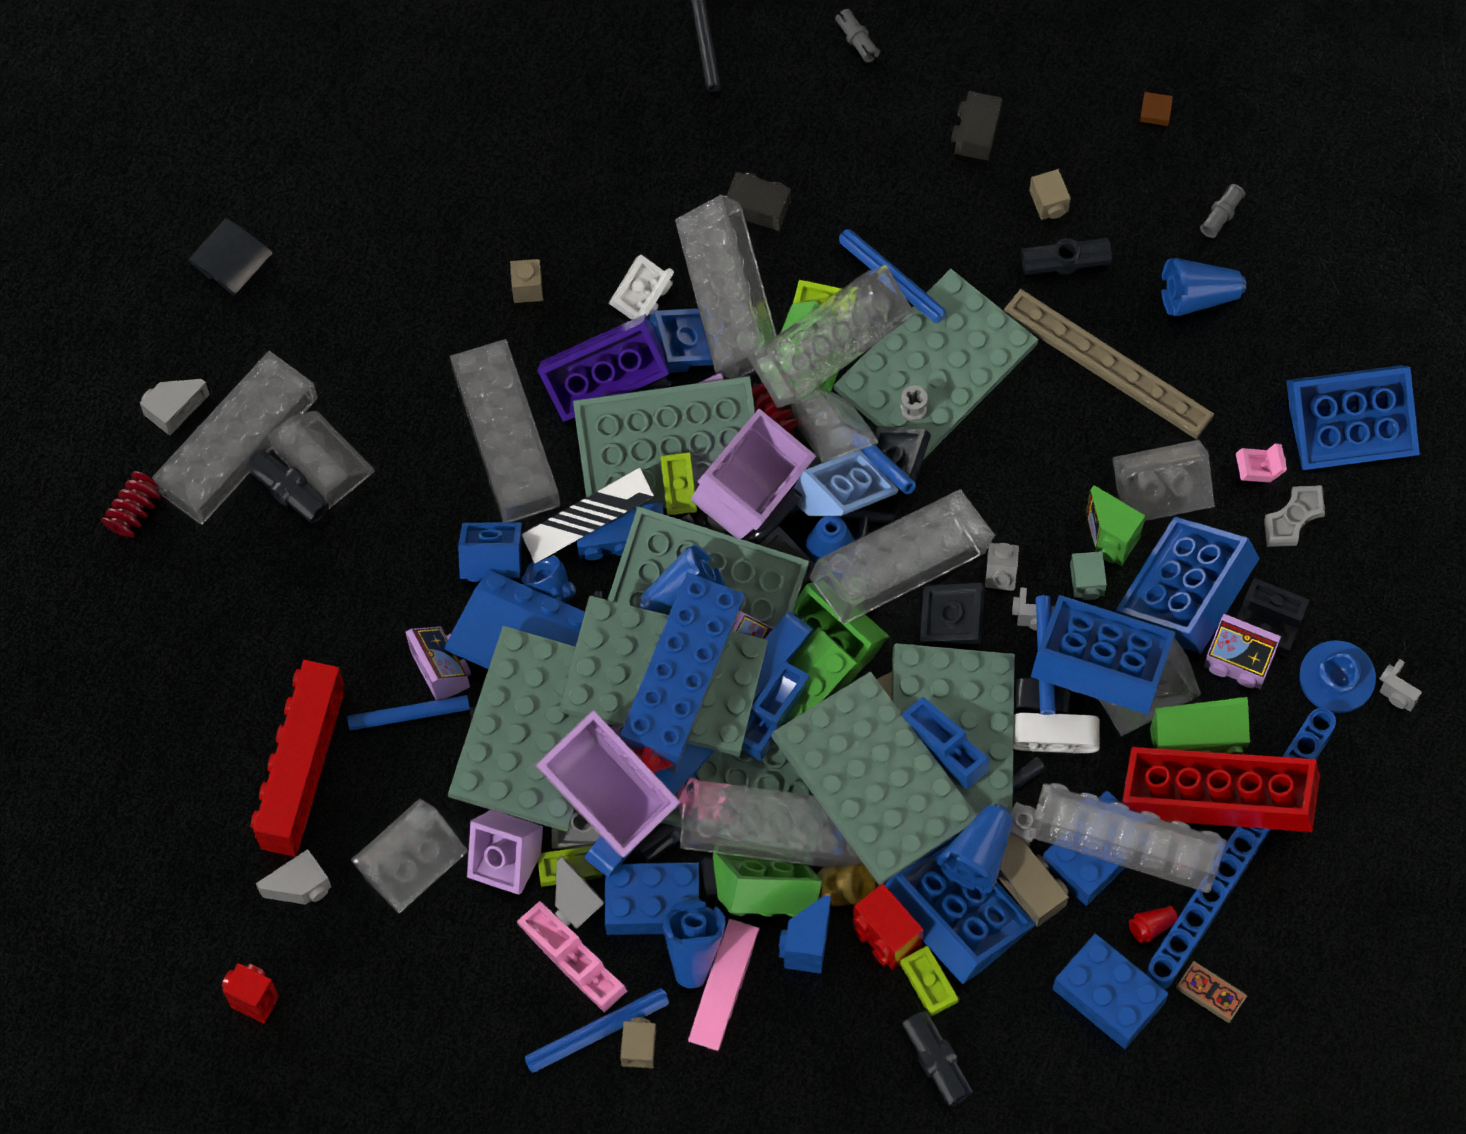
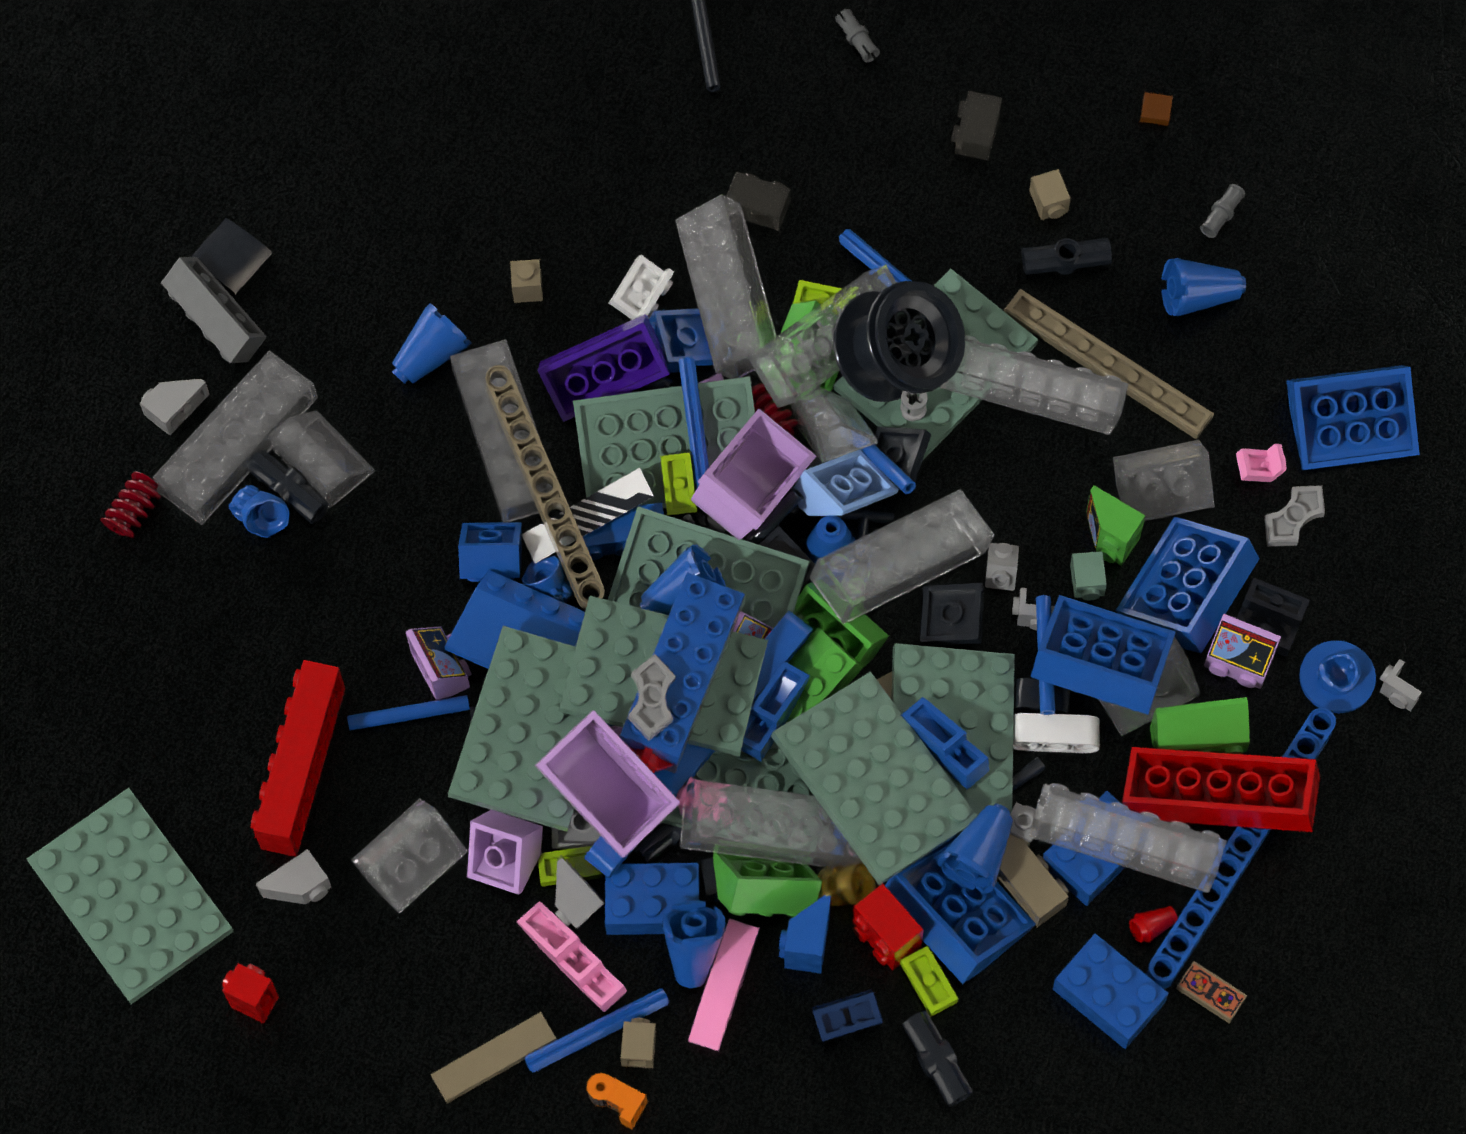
(130, 895): none -> sand green plate
(213, 310): none -> brick
(260, 511): none -> blue hair
(428, 346): none -> blue cone
(493, 1057): none -> dark tan tile
(543, 474): none -> dark tan beam
(610, 1092): none -> orange leg
(651, 712): none -> light grey tile
(694, 417): none -> blue axle
(847, 1015): none -> dark blue brick
(899, 341): none -> black wheel
(1039, 386): none -> clear brick

